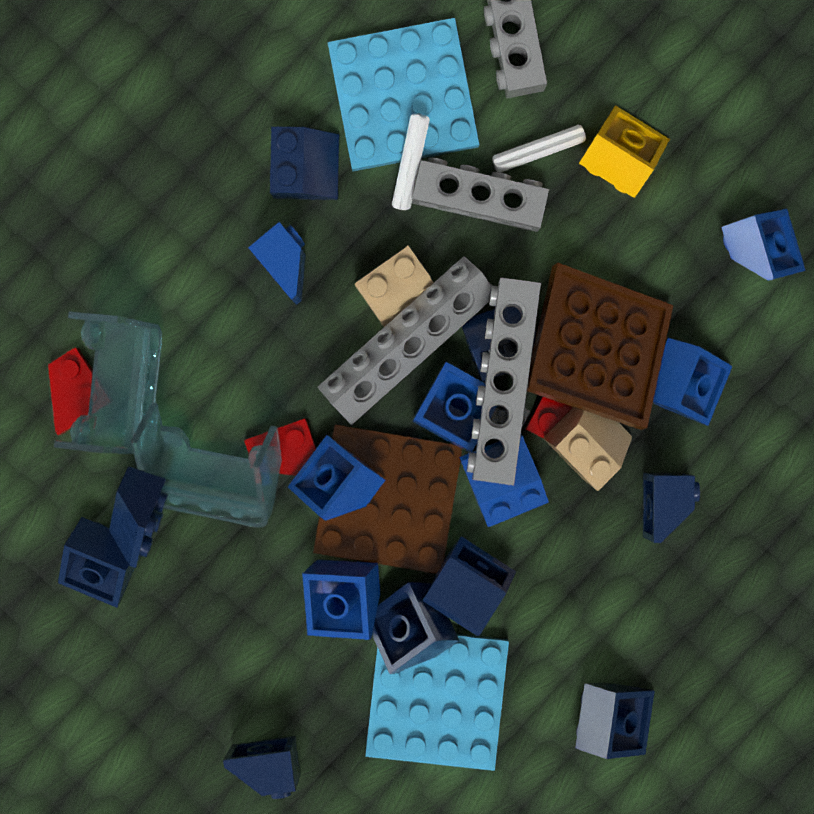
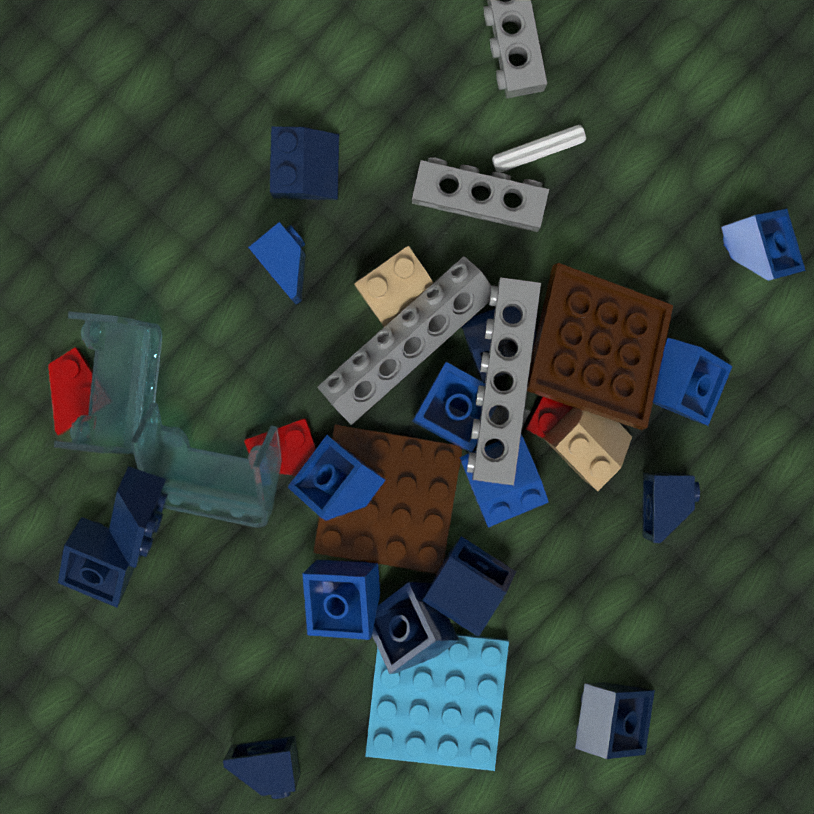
(398, 74): medium azure plate -> none
(410, 161): white axle -> none
(624, 152): yellow slope -> none

